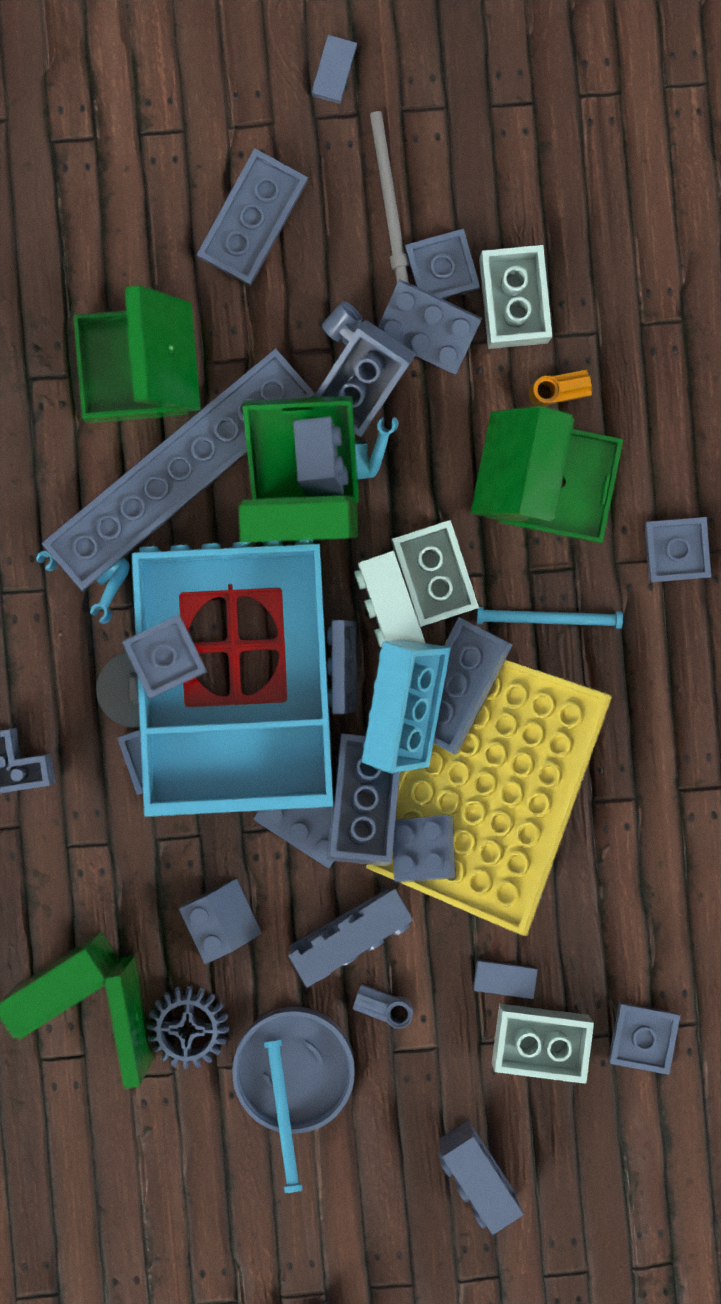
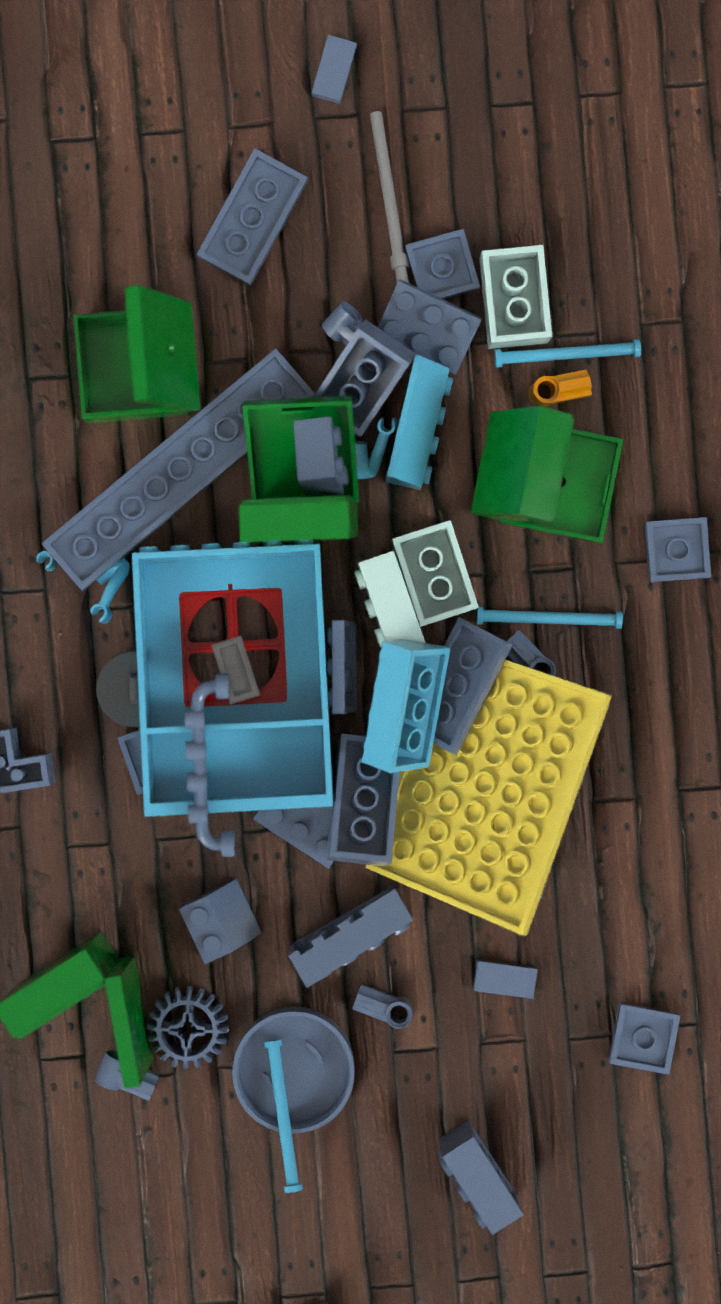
(110, 1077): none -> sand blue piece
(164, 656): sand blue plate -> none
(196, 751): none -> sand blue bar
(233, 659): none -> flat silver tile
(418, 424): none -> medium azure slope
(423, 849): sand blue plate -> none
(526, 654): none -> sand blue piece
(542, 1043): light aqua brick -> none
(564, 353): none -> medium azure bar

